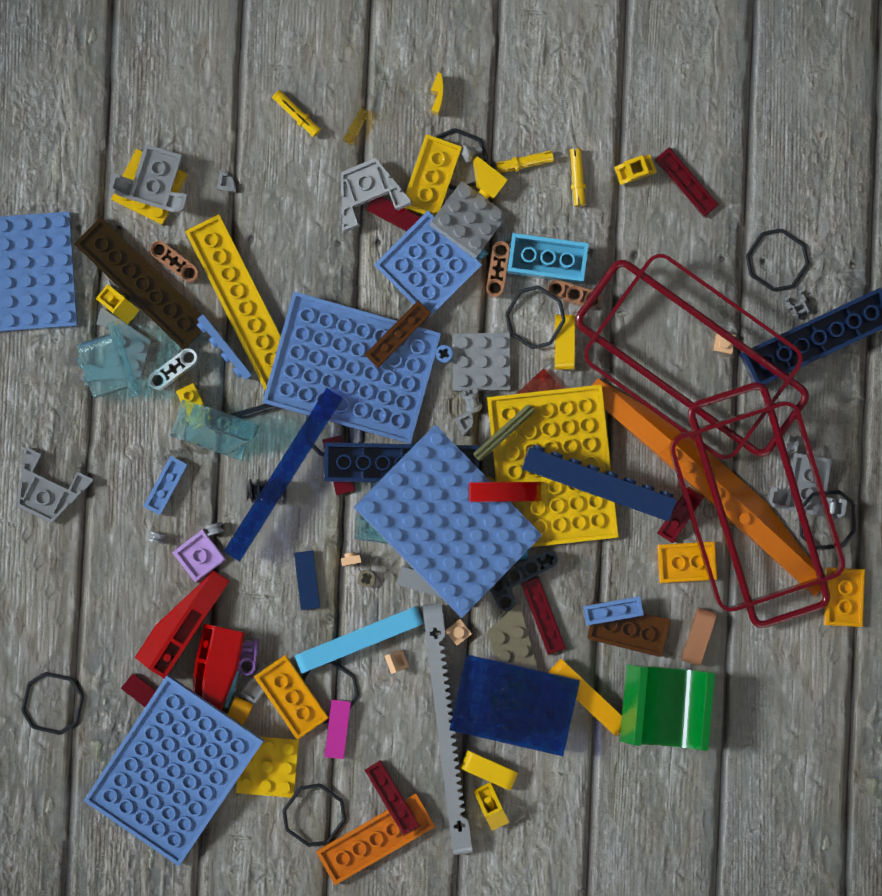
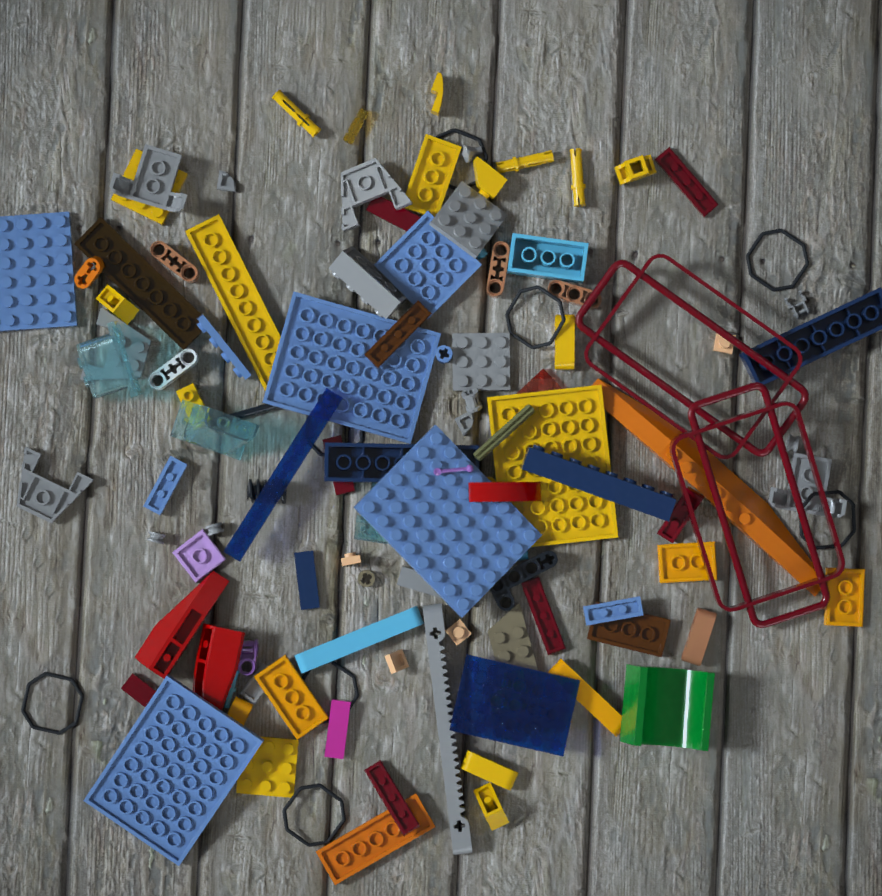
(85, 270): none -> orange beam
(367, 281): none -> light grey slope
(437, 471): none -> medium lavender hinge

